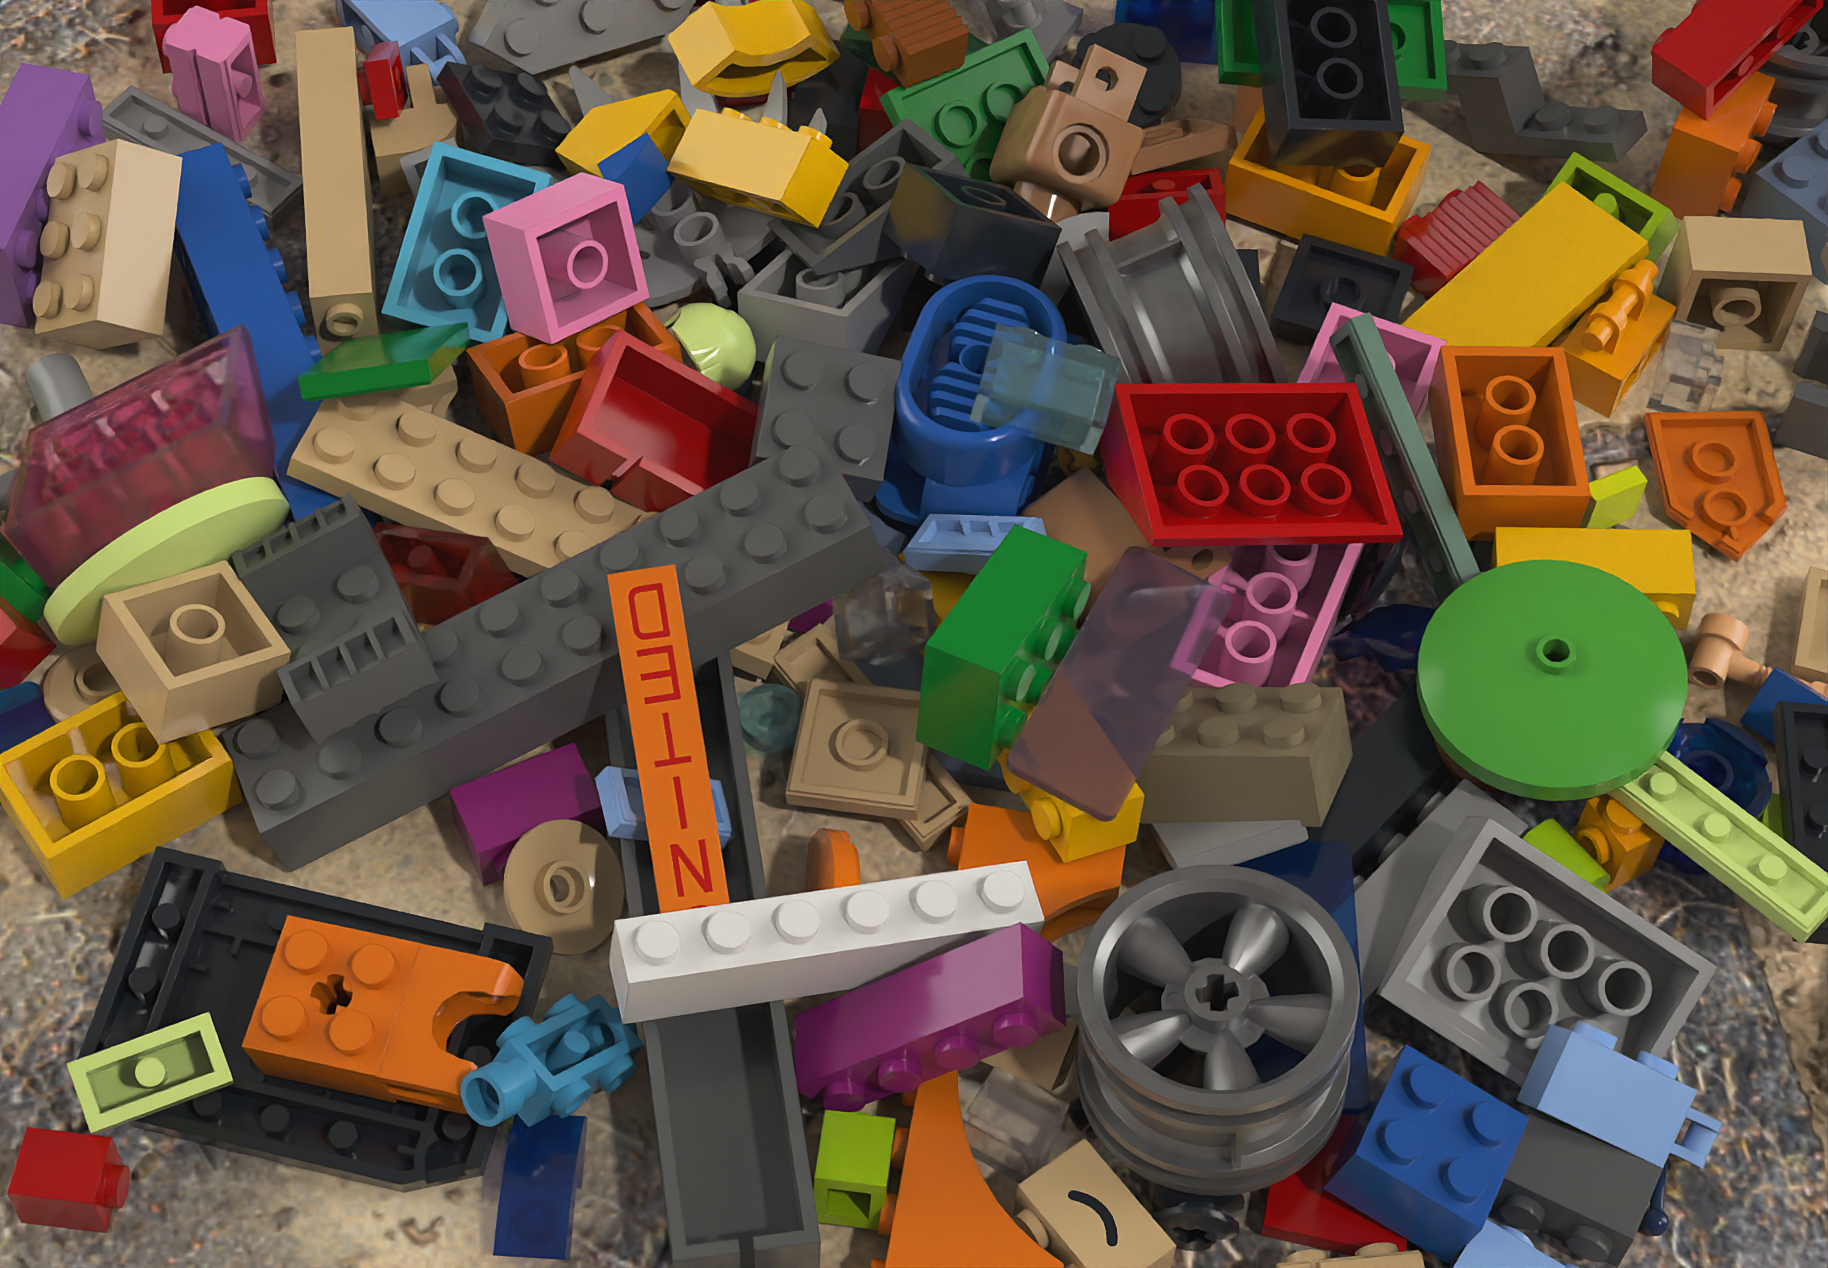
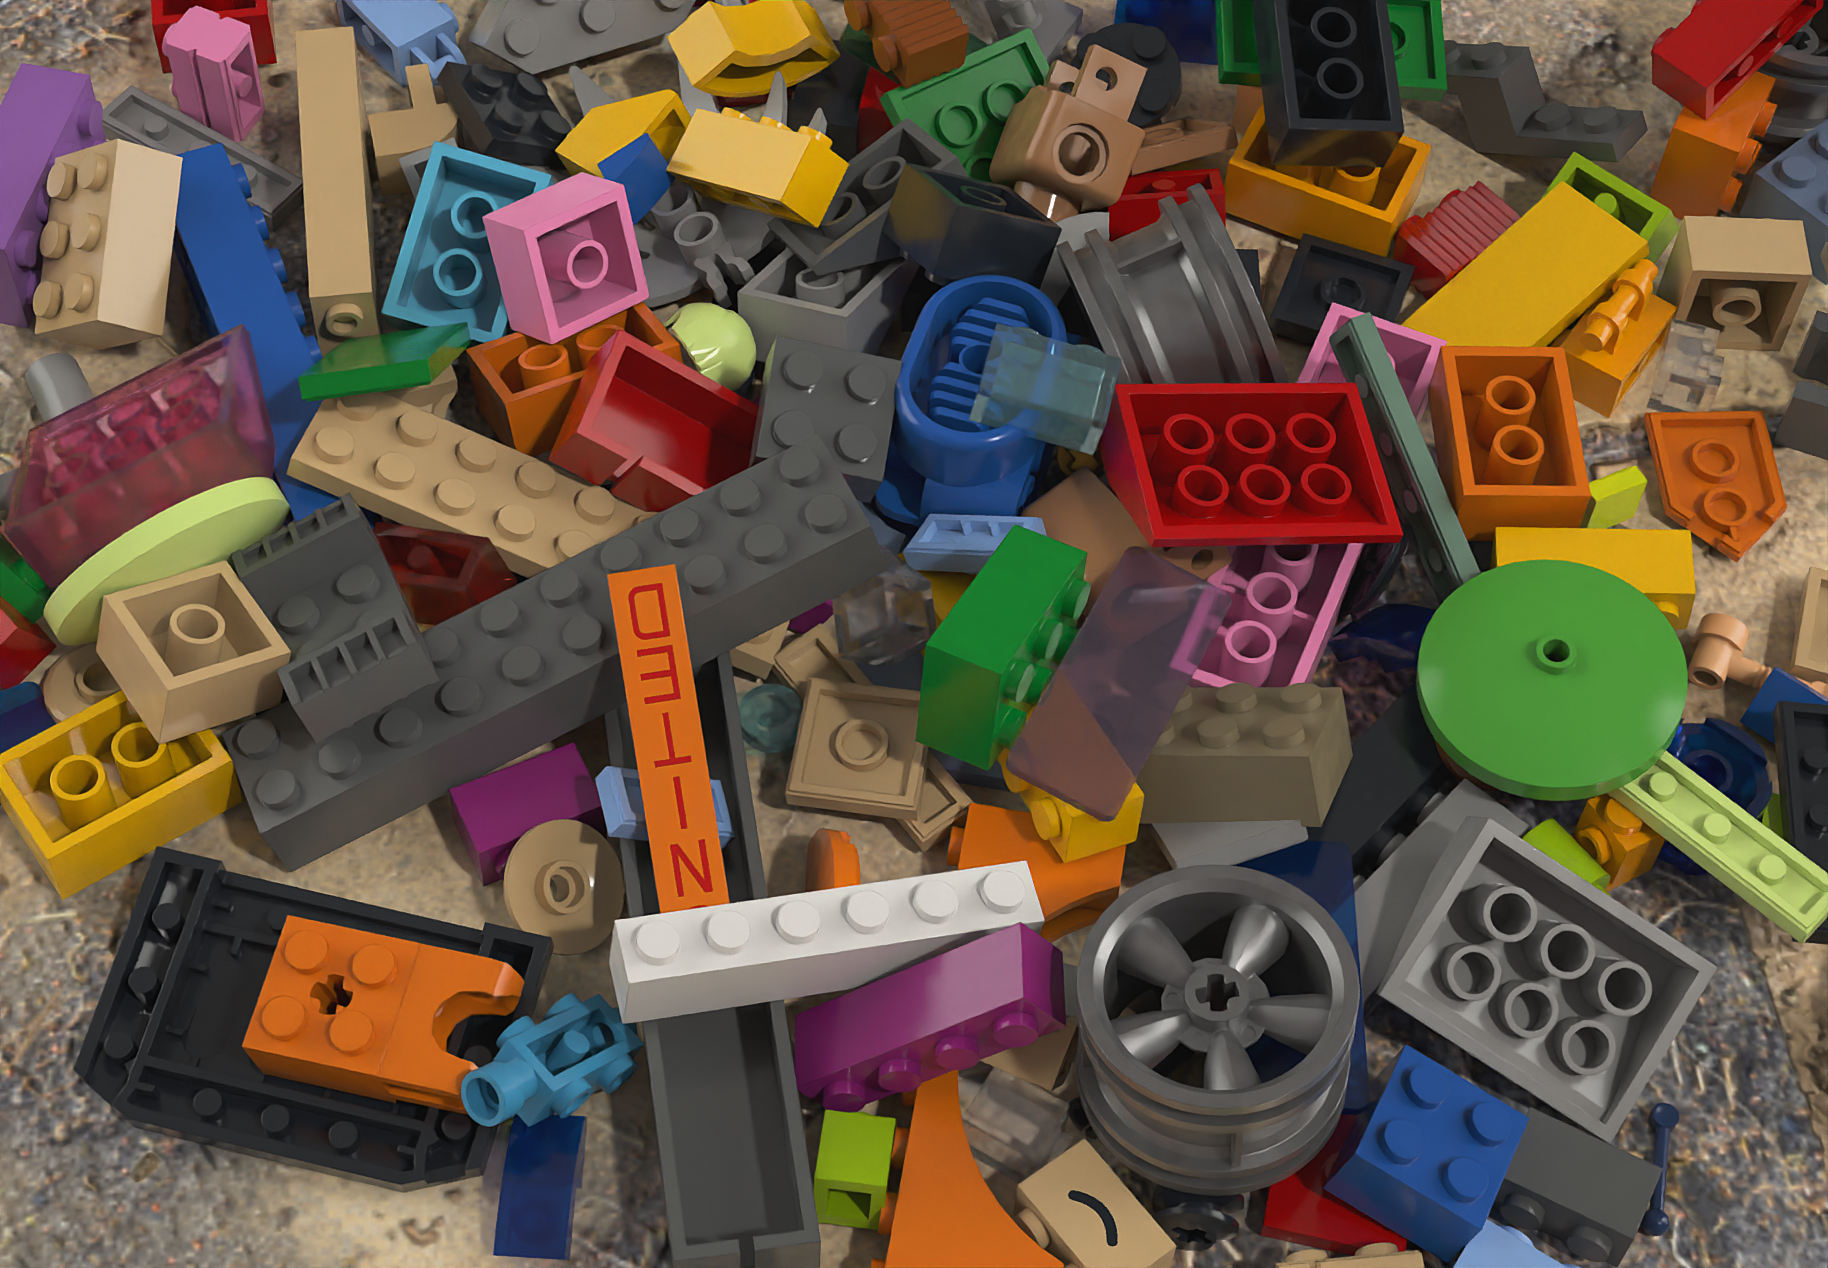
(68, 1180): red brick -> none
(150, 1073): yellowish green brick -> none
(383, 81): red plate -> none
(1617, 1098): light blue brick -> none

